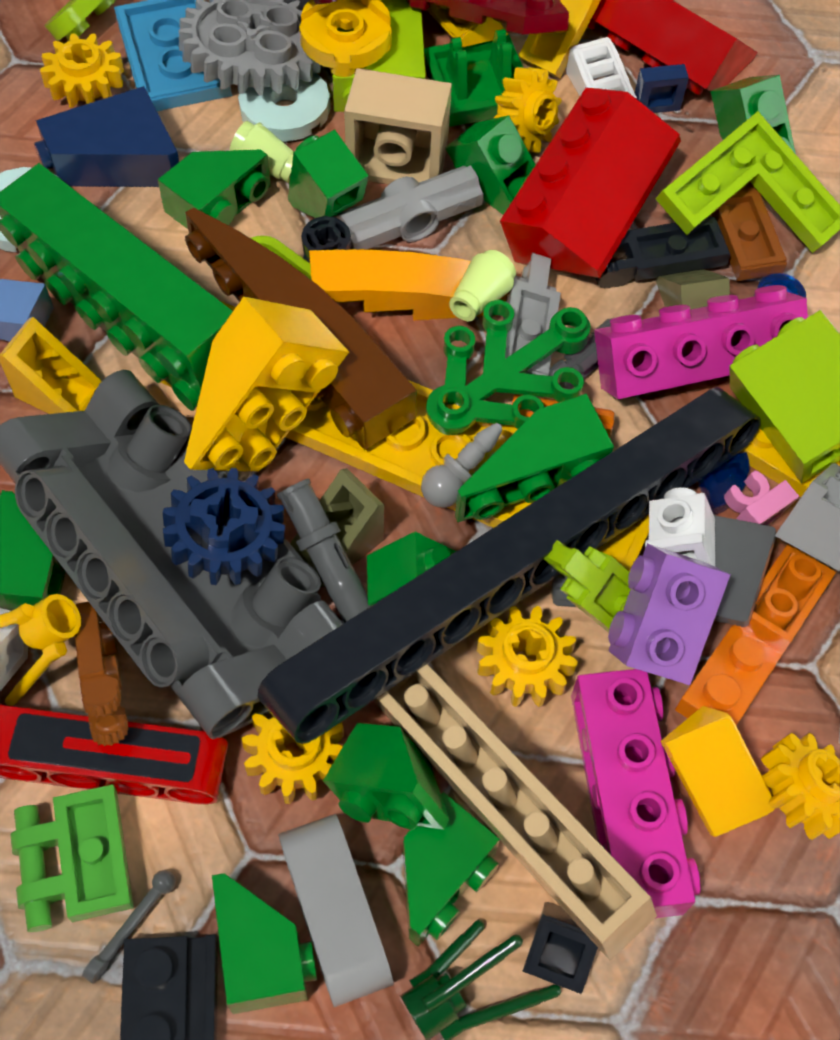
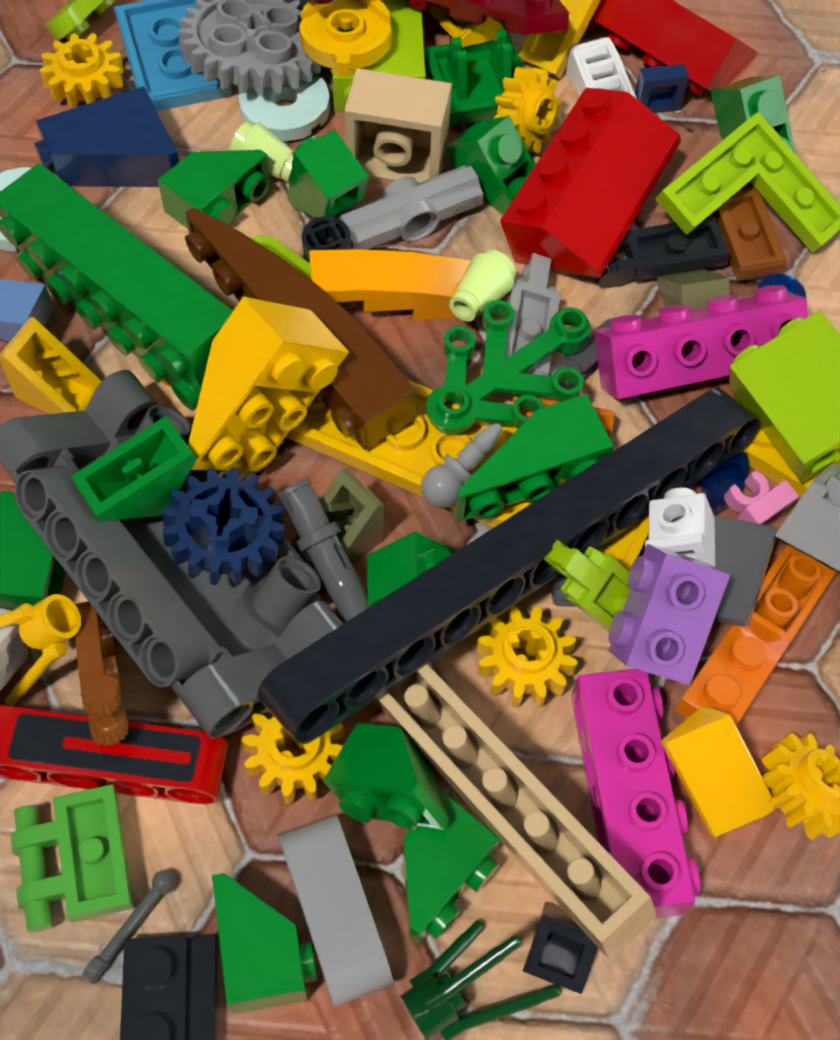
(137, 475): none -> green slope

